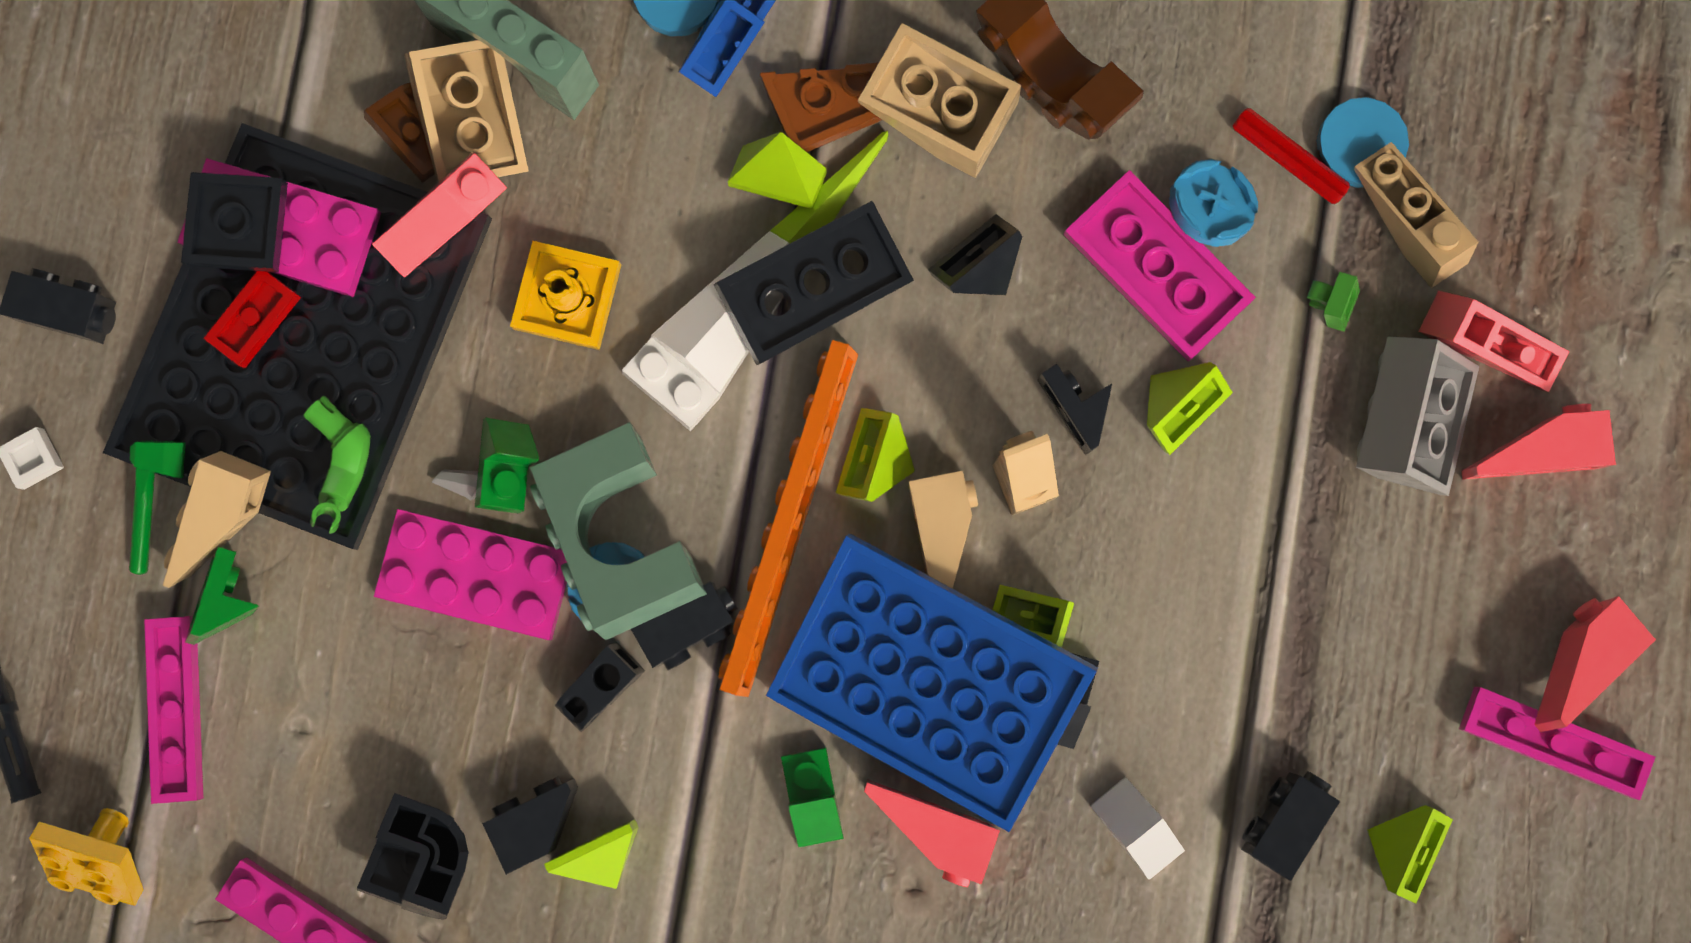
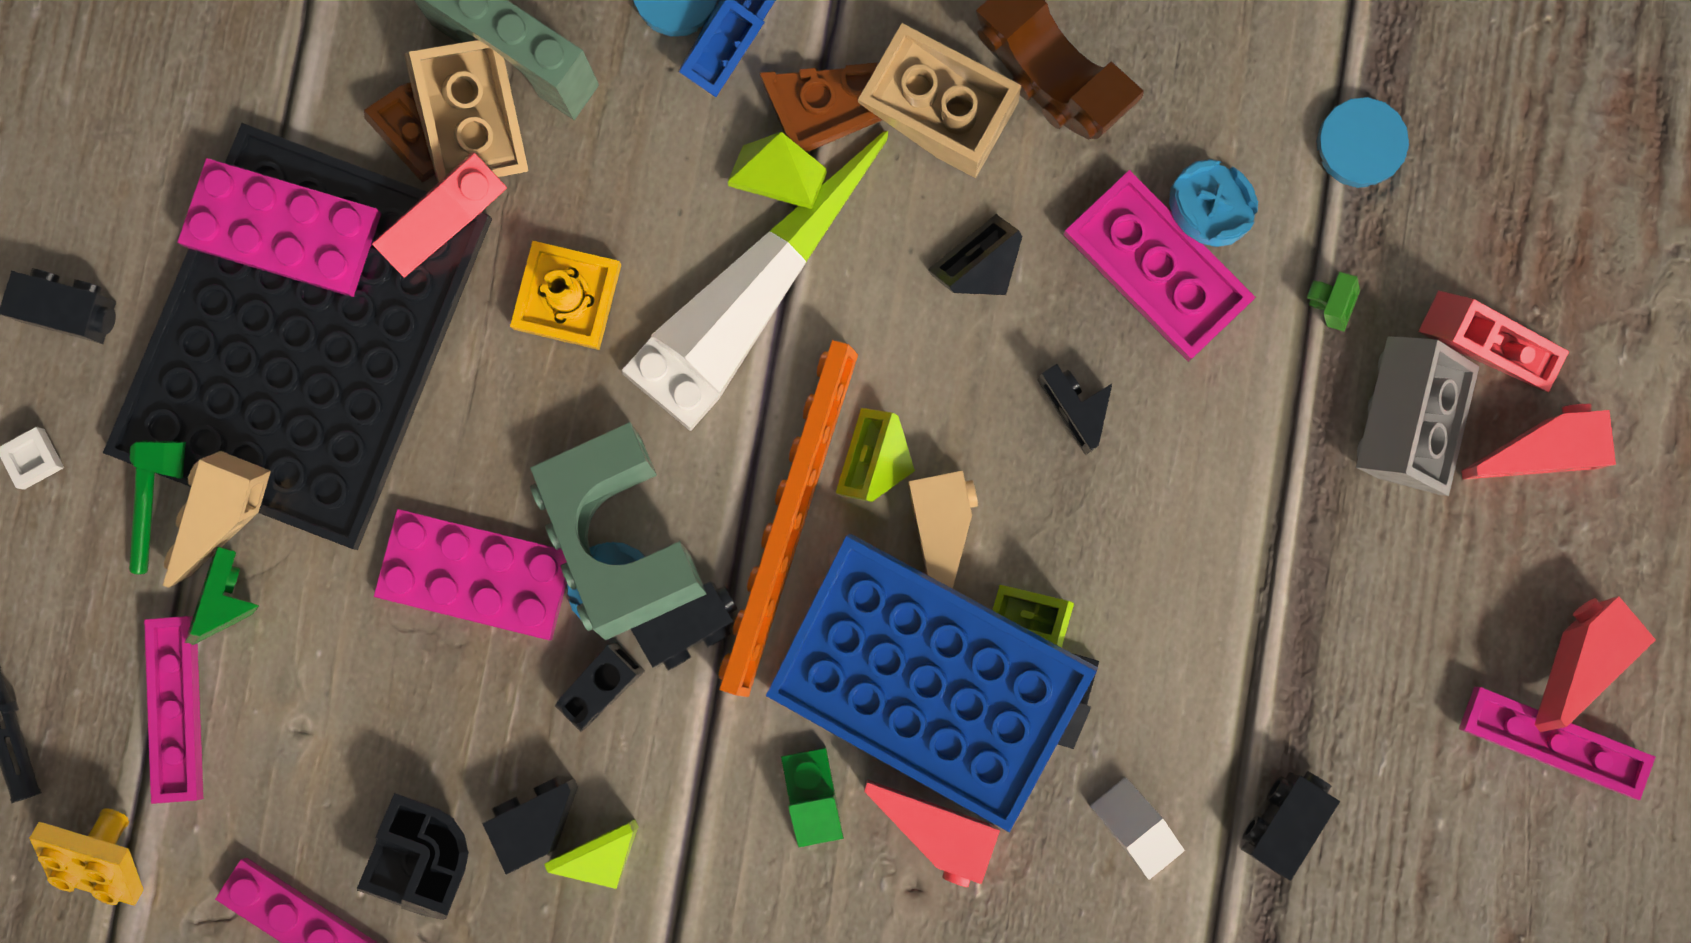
(234, 222): black plate -> none
(252, 318): red plate -> none
(348, 458): bright green arm -> none
(458, 481): light grey bar -> none
(503, 465): green slope -> none
(784, 272): black plate -> none
(1026, 472): tan slope -> none
(1183, 401): lime slope -> none
(1291, 156): red axle -> none
(1409, 848): lime slope -> none
(1416, 216): tan slope -> none

